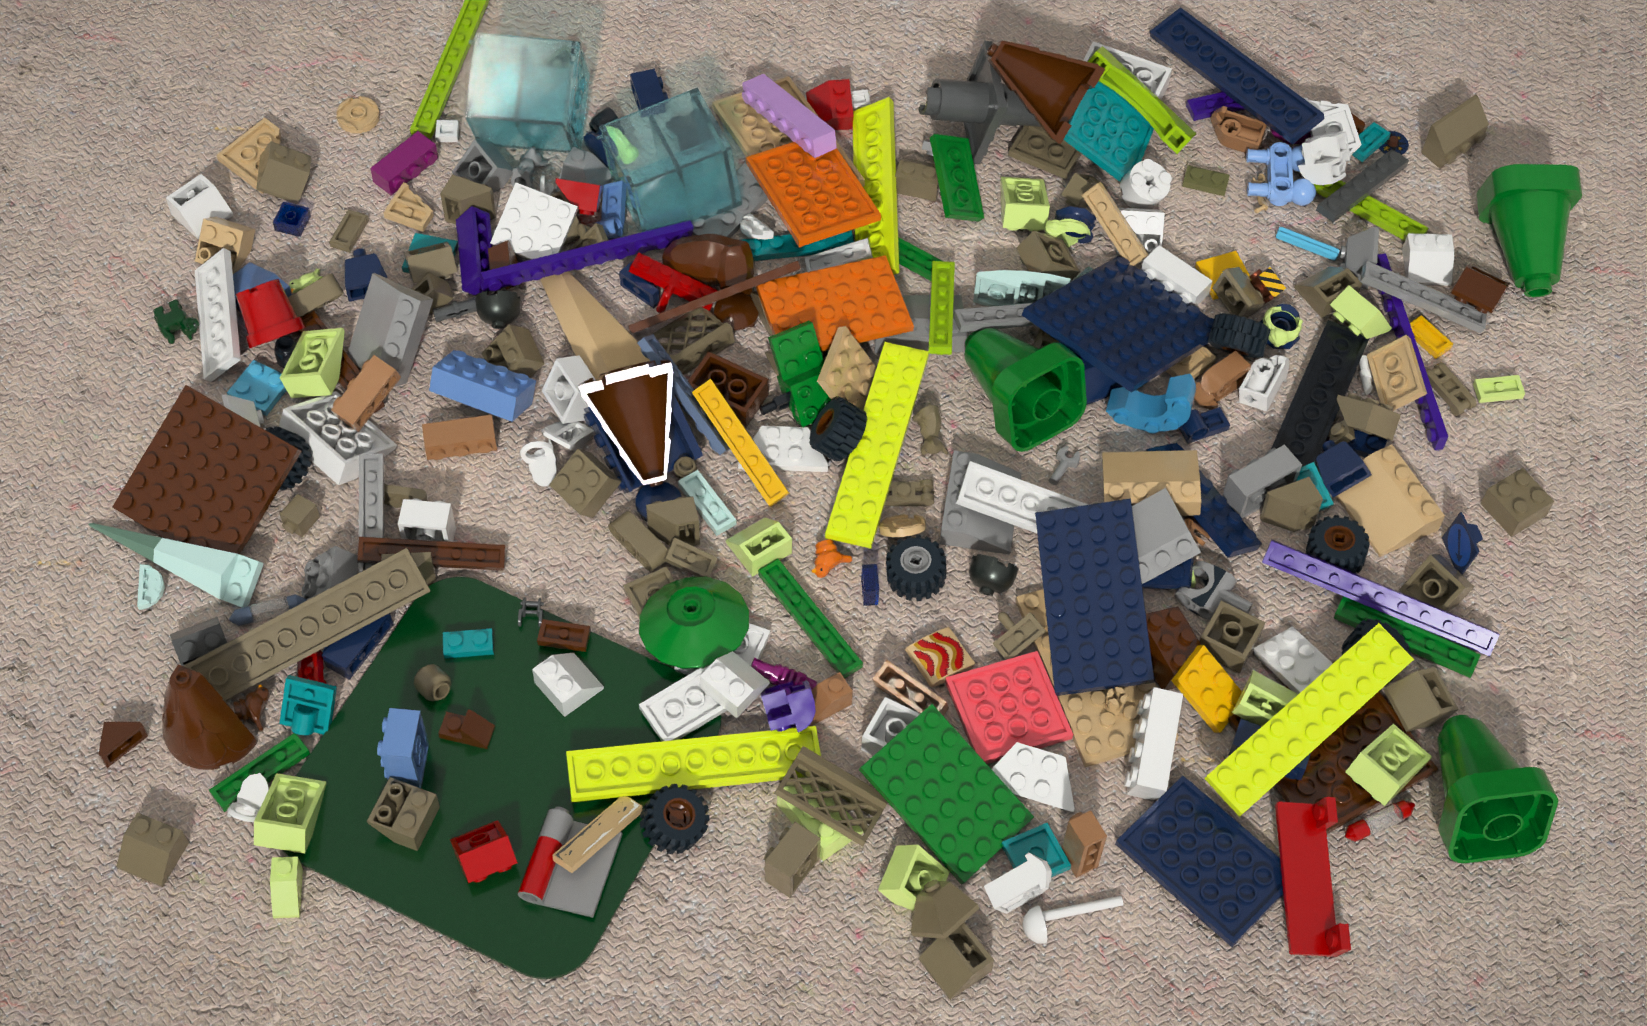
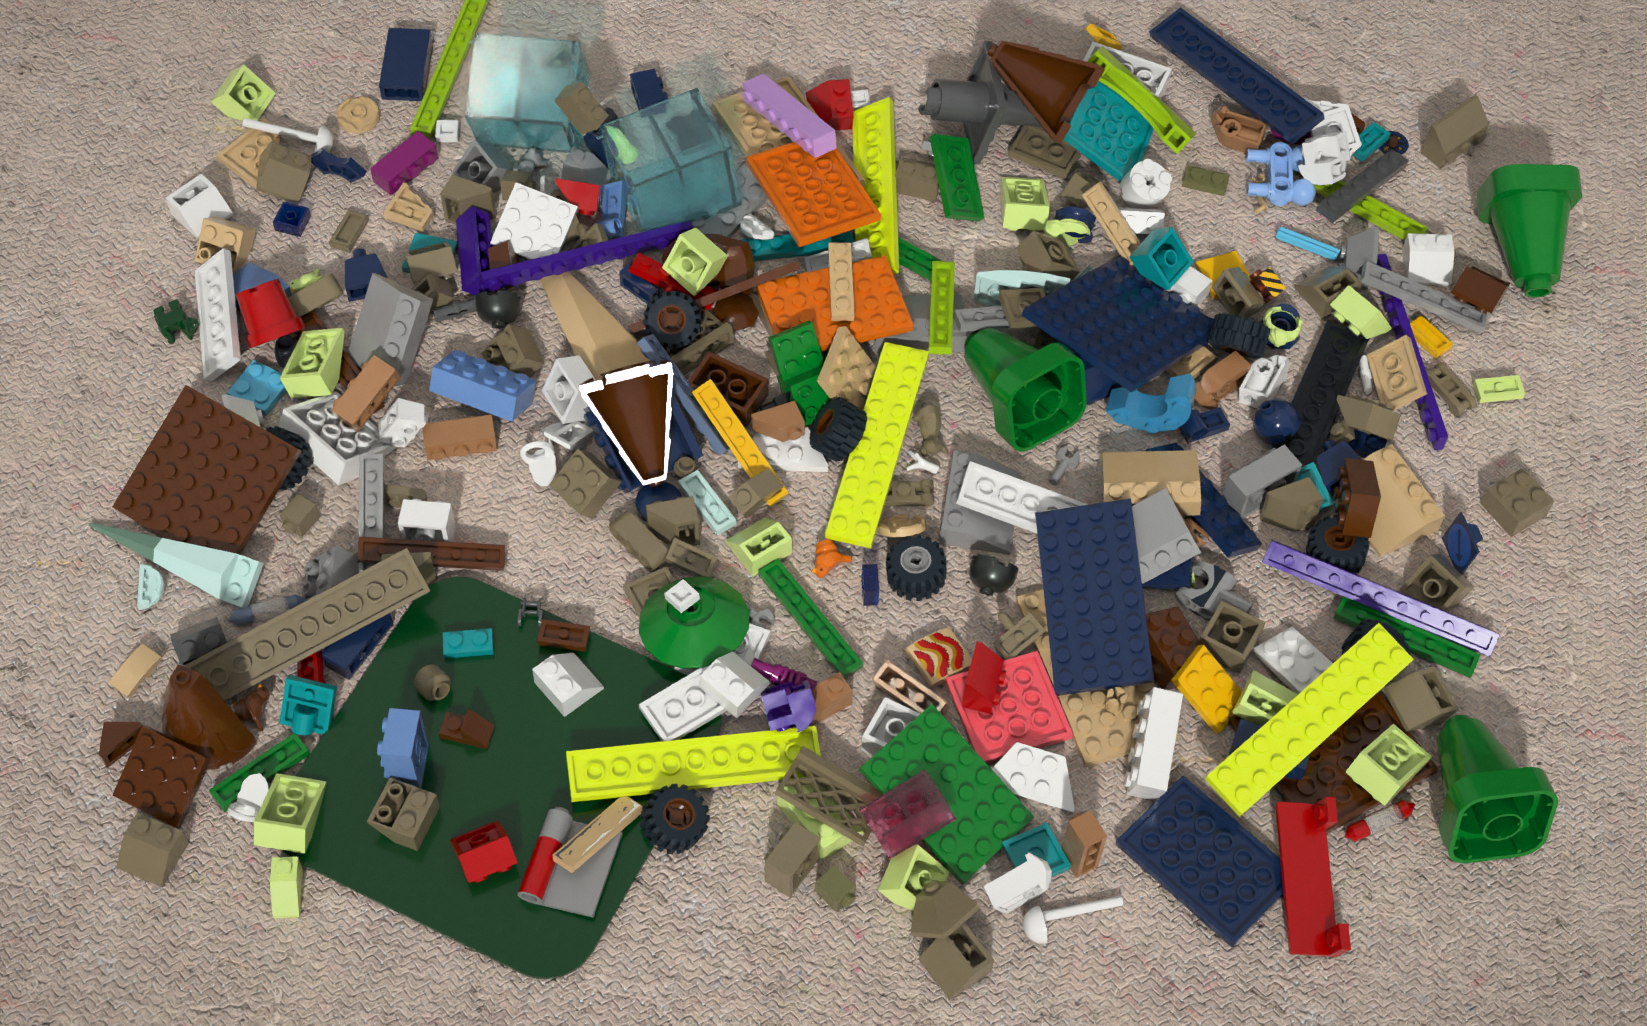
(135, 669): none -> tan slope
(161, 776): none -> reddish brown plate
(243, 95): none -> yellowish green slope
(322, 140): none -> white piece
(343, 167): none -> dark blue tile
(401, 423): none -> white brick
(406, 64): none -> dark blue brick
(511, 177): none -> dark tan brick
(581, 107): none -> dark tan brick
(673, 319): none -> black wheel
(682, 596): none -> white plate
(694, 260): none -> yellowish green slope
(755, 492): none -> dark tan slope
(757, 616): none -> light grey bar
(779, 422): none -> medium nougat slope
(835, 889): none -> olive brick
(841, 282): none -> tan plate
(907, 814): none -> clear pink slope
(921, 463): none -> white bar
(983, 680): none -> red slope
(1014, 302): none -> dark tan plate
(1103, 36): none -> yellow tile
(1162, 257): none -> teal slope
(1205, 106): dark purple plate -> none
(1275, 420): none -> dark blue cylinder
(1357, 497): none -> reddish brown brick

